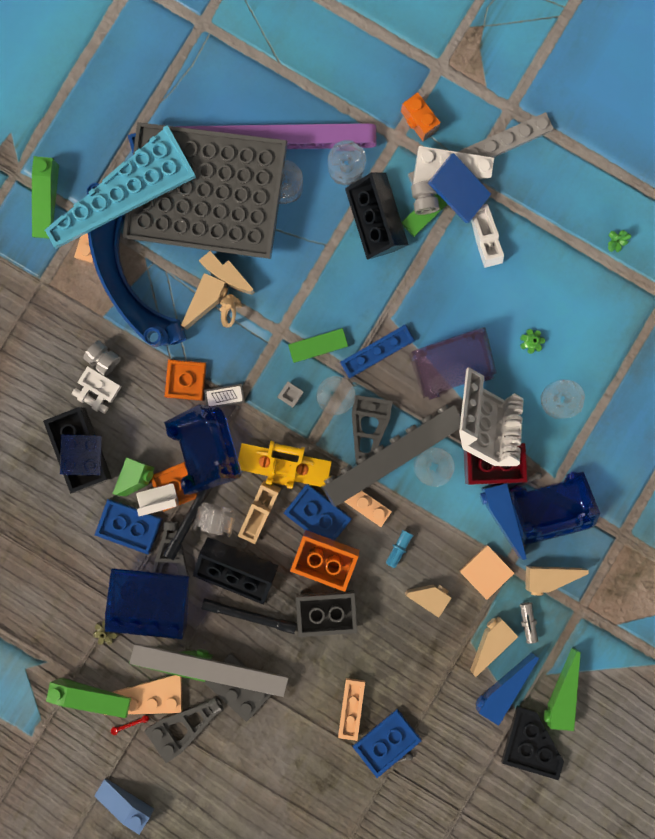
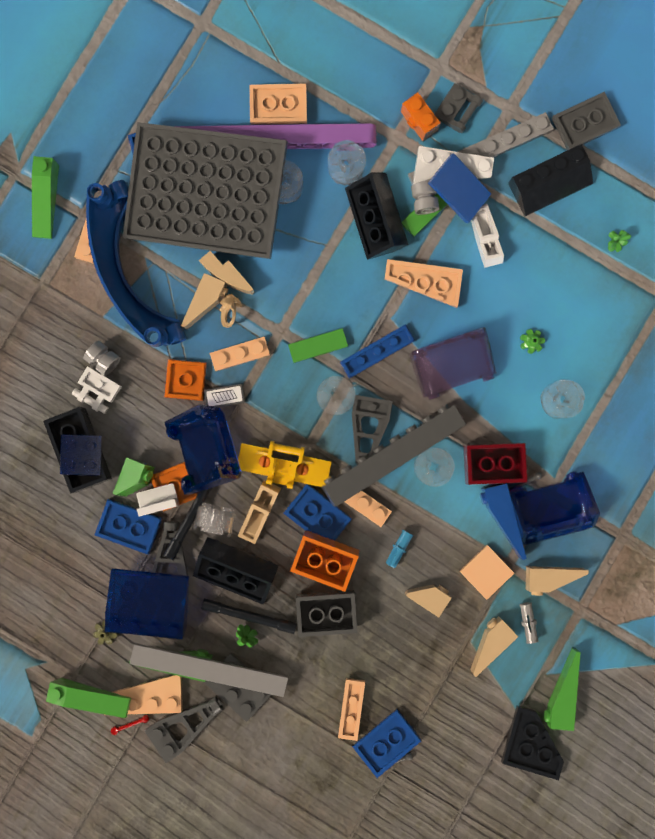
(124, 806): medium blue slope -> none
(143, 177): medium azure wing -> none
(239, 354): none -> light nougat plate
(246, 636): none -> bright green plant
(278, 104): none -> light nougat plate
(290, 394): light grey plate -> none
(429, 280): none -> light nougat wing
(453, 103): none -> dark grey plate
(490, 424): white slope -> none
(501, 695): blue slope -> none
(552, 180): none -> black slope
(586, 121): none -> dark grey plate

